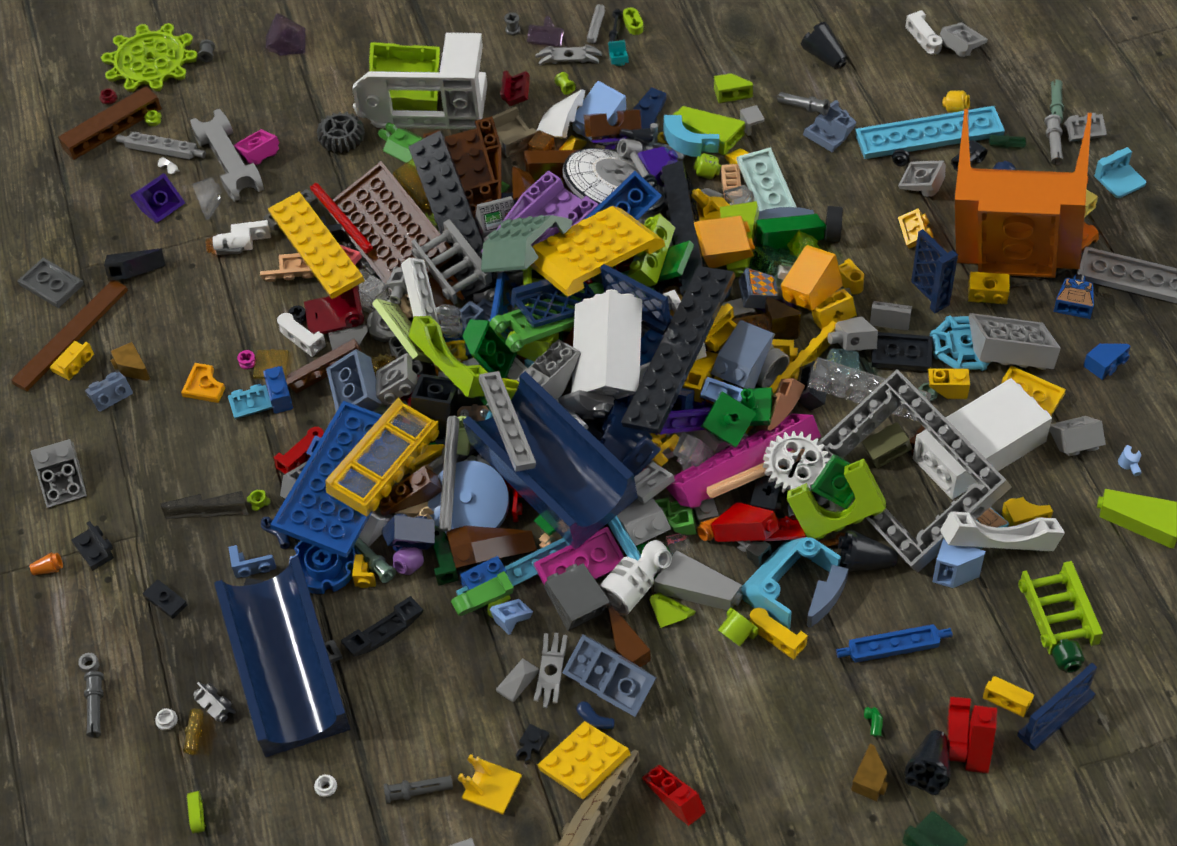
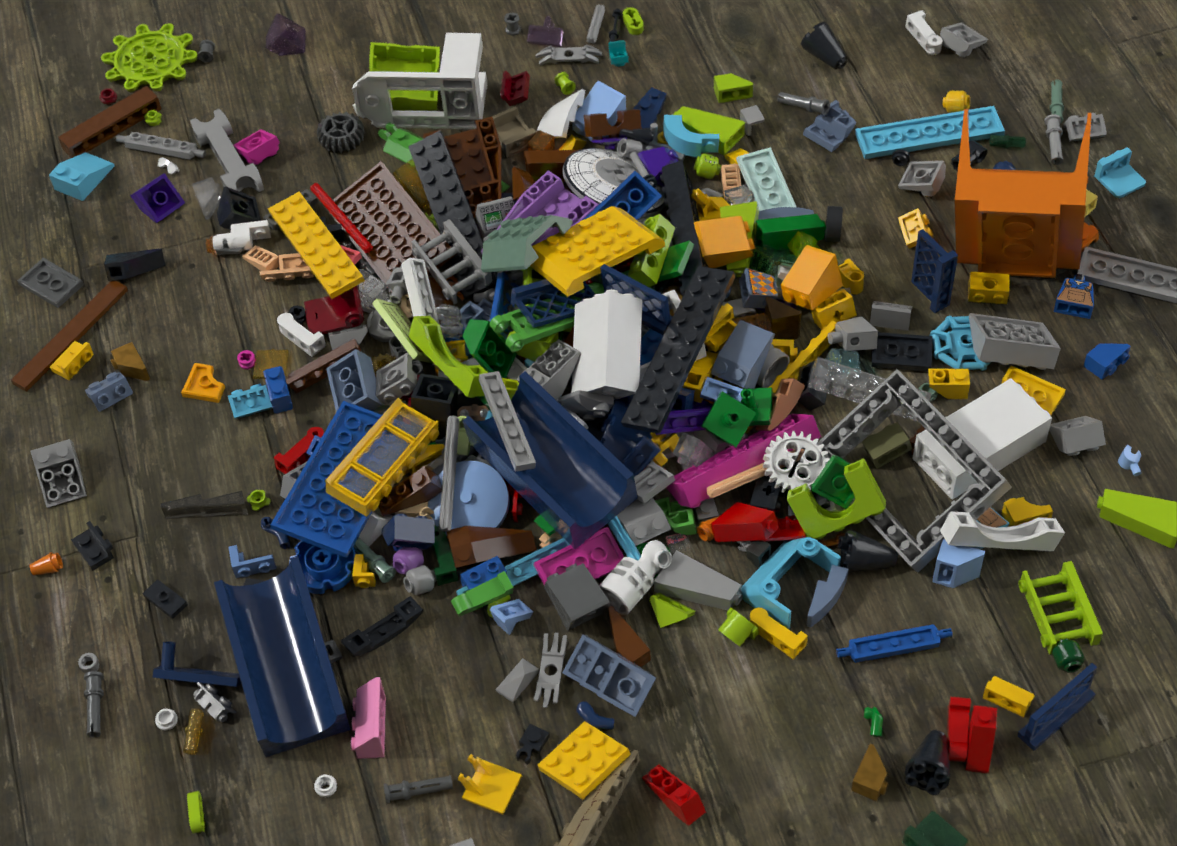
(80, 175): none -> medium azure slope
(168, 671): none -> dark blue piece
(236, 208): none -> black slope
(272, 264): none -> light nougat slope
(369, 720): none -> bright pink slope
(419, 580): none -> light grey head

